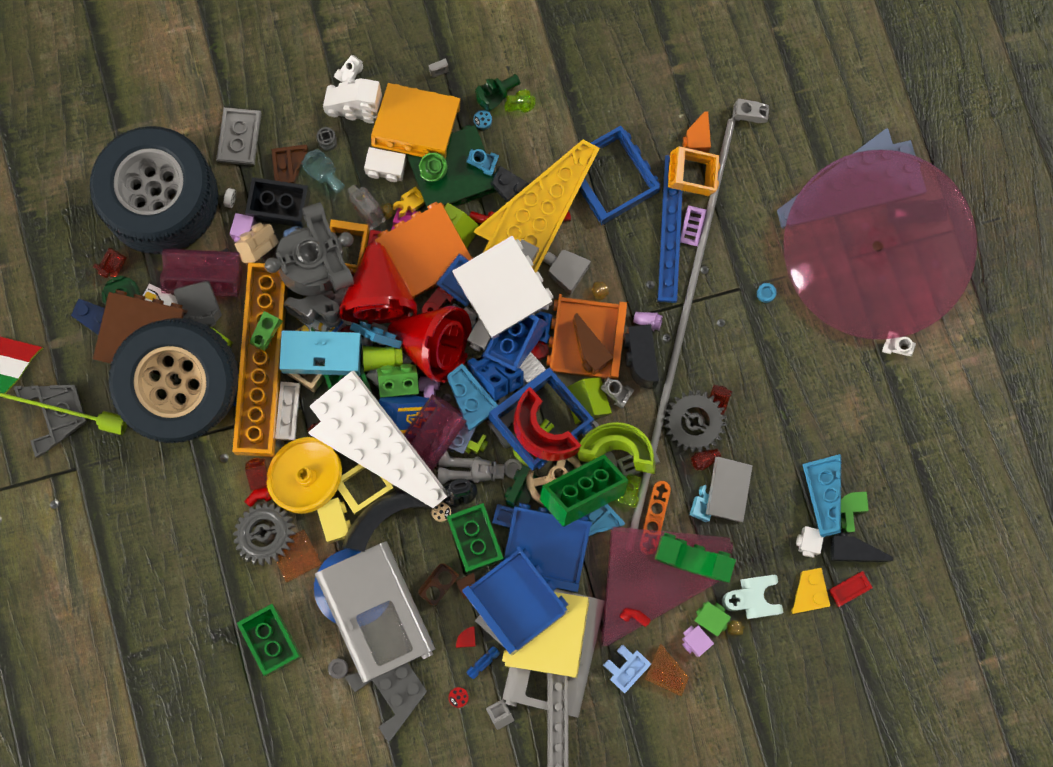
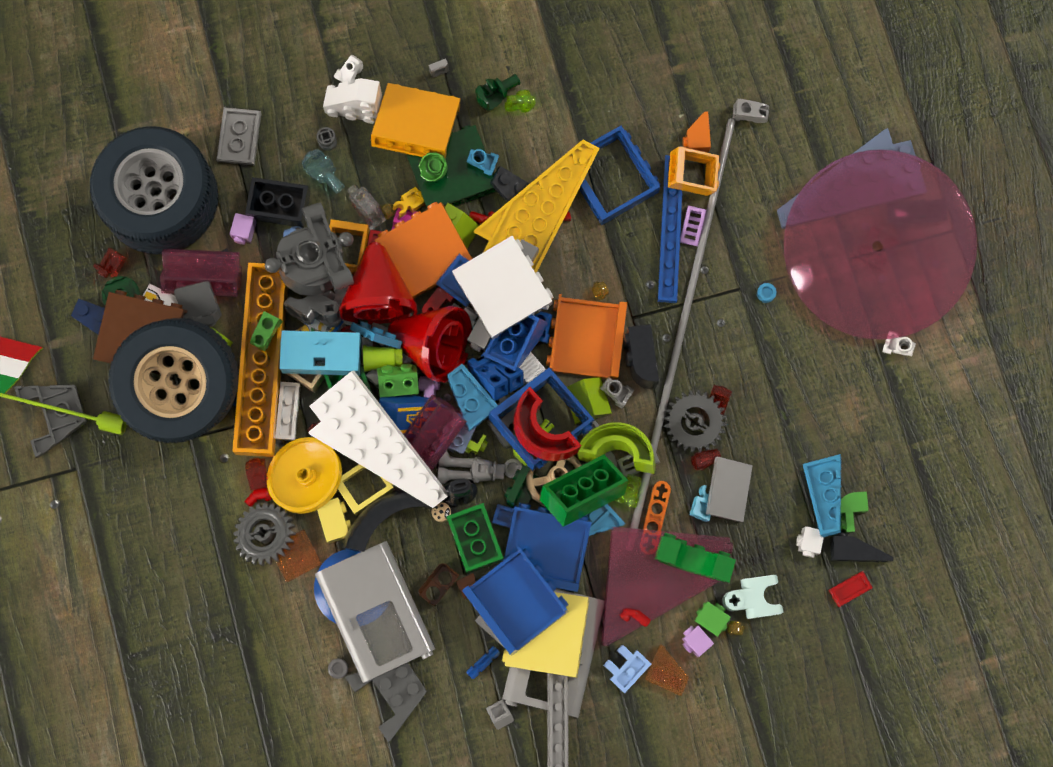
(229, 197): white tile -> none
(256, 243): tan brick -> none
(269, 640): green brick -> none
(288, 162): reddish brown wing -> none
(385, 164): white brick -> none
(458, 697): red tile -> none
(466, 638): red tile -> none
(482, 120): dark azure tile -> none
(540, 350): red tile -> none
(567, 269): light grey torso -> none
(592, 351): reddish brown slope -> none
(647, 318): lavender cone -> none
(811, 592): yellow wing -> none

